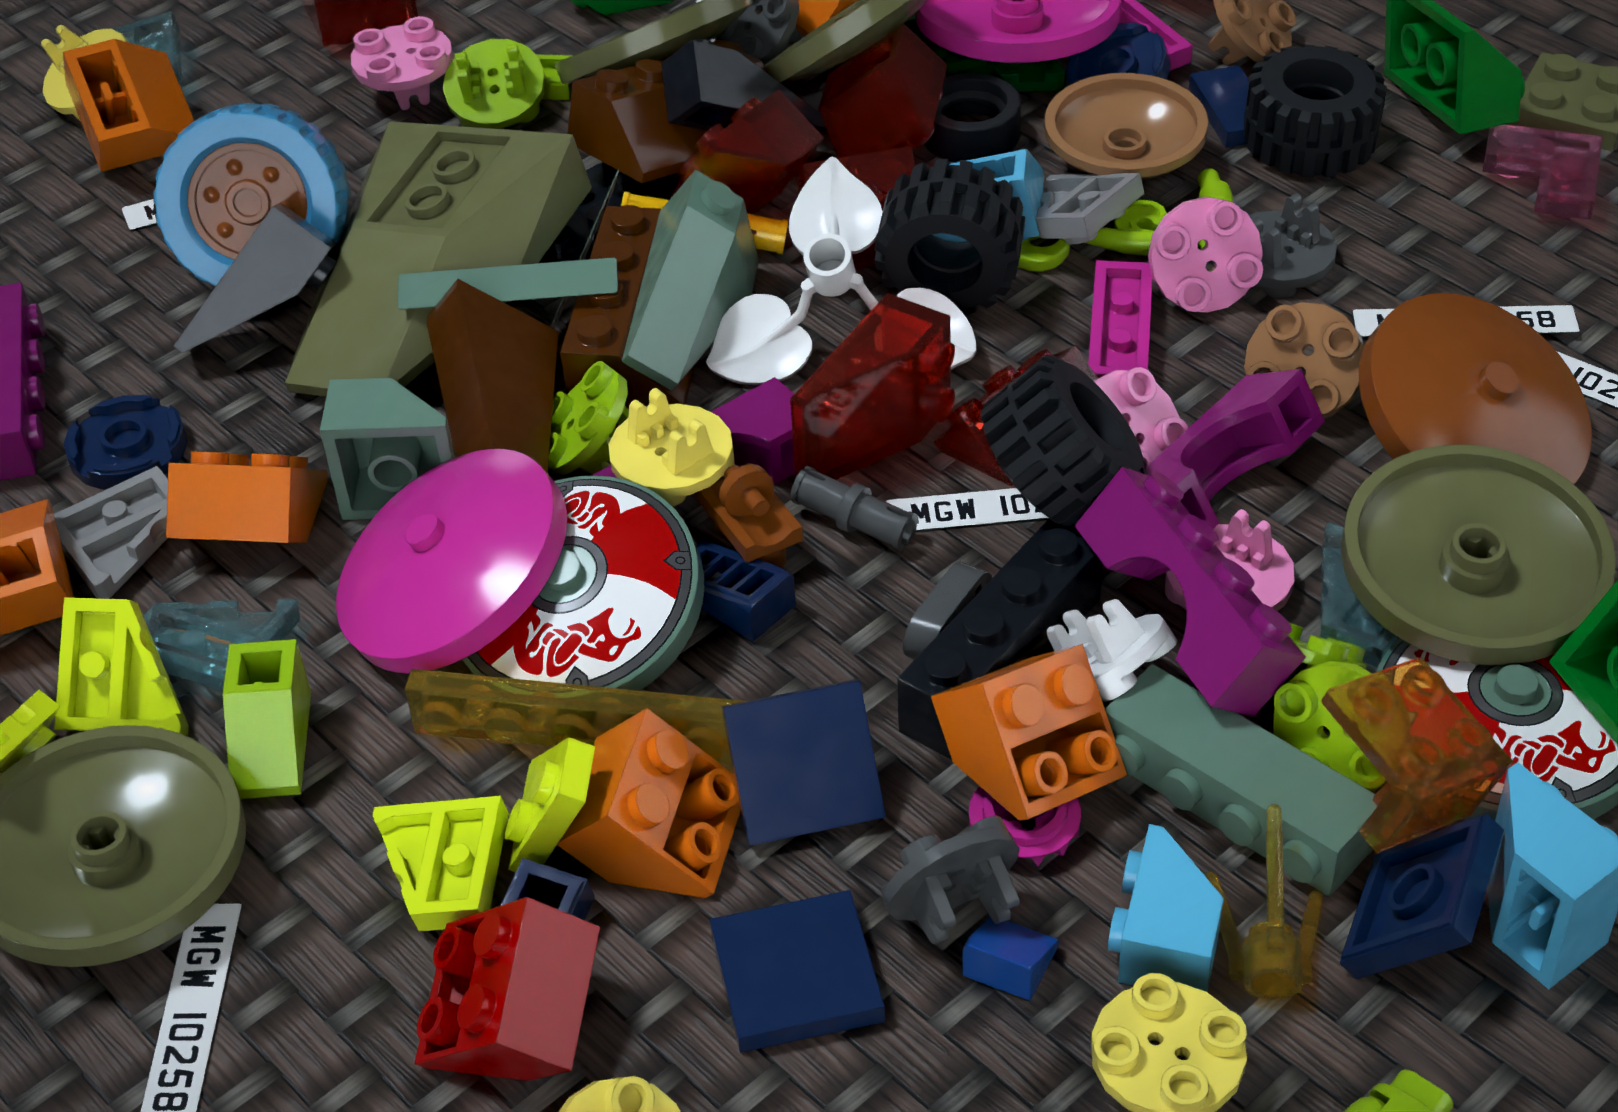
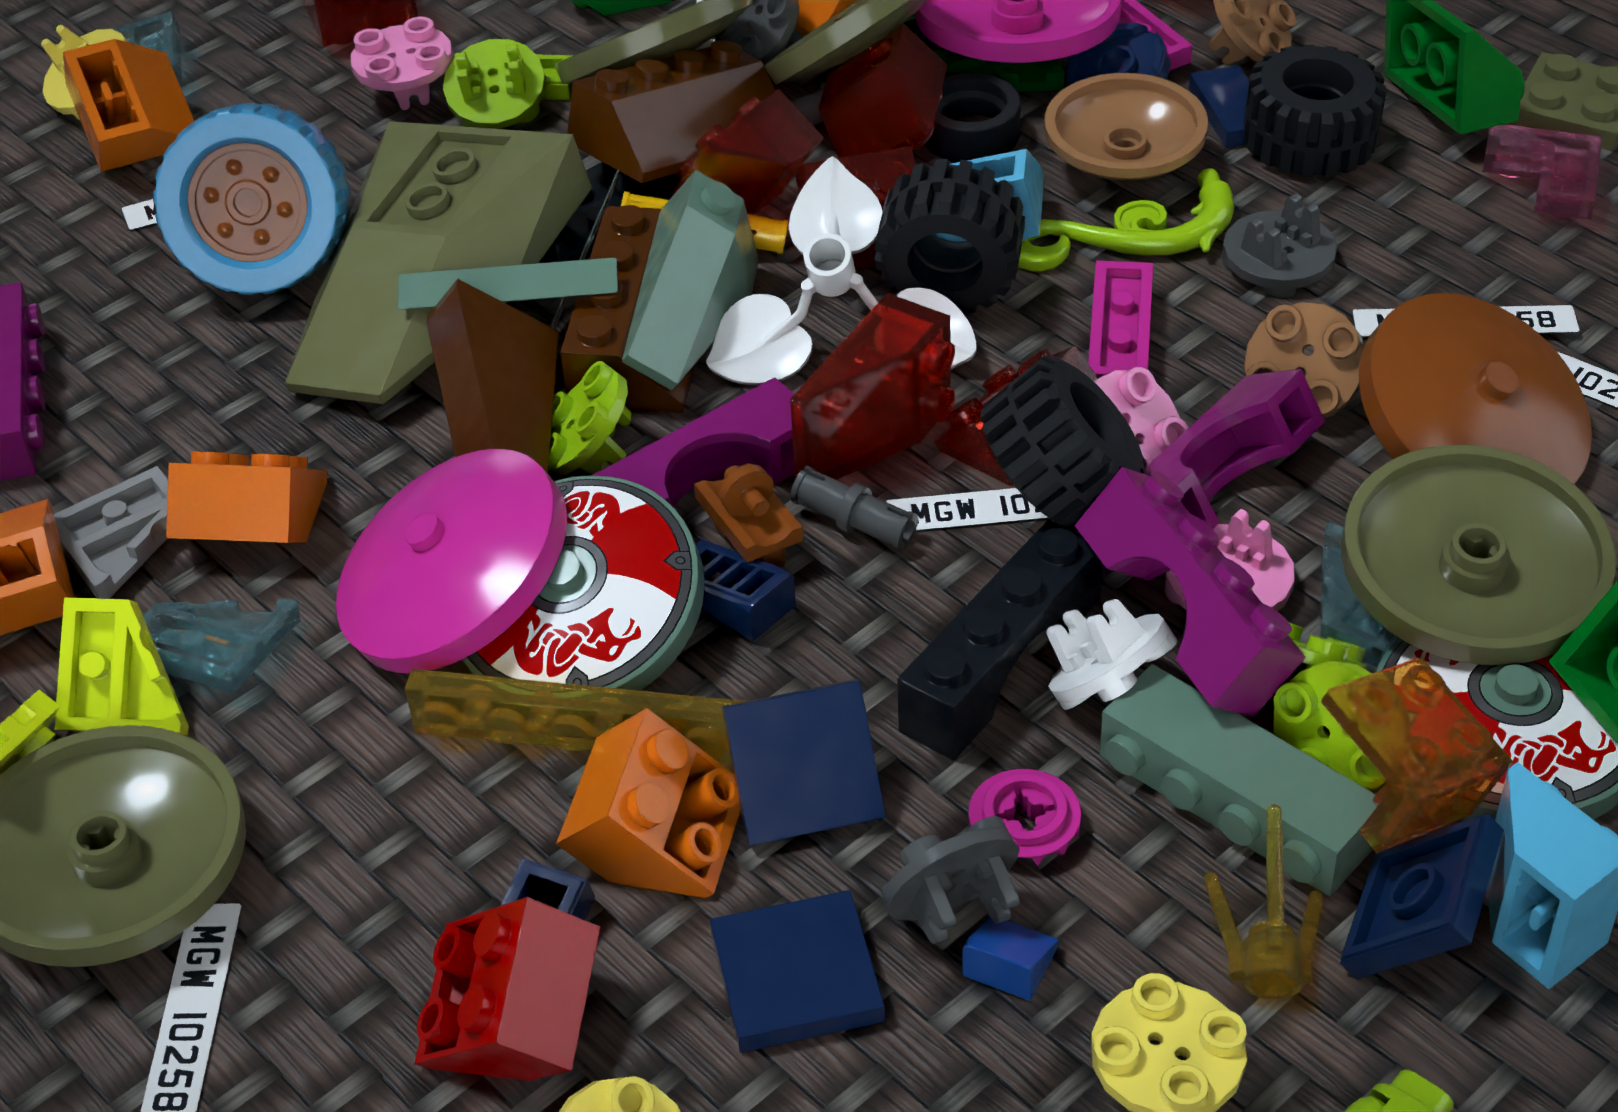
(124, 440): dark blue tile -> none
(266, 717): lime slope -> none
(270, 269): slope -> none
(378, 442): sand green slope -> none
(444, 855): neon yellow wing -> none
(550, 801): neon yellow wing -> none
(671, 448): light yellow plate -> none
(713, 82): black slope -> none
(942, 605): dark grey beam -> none
(1032, 732): orange slope -> none
(1084, 204): light grey wing -> none
(1170, 916): medium azure slope -> none
(1229, 242): bright pink plate -> none

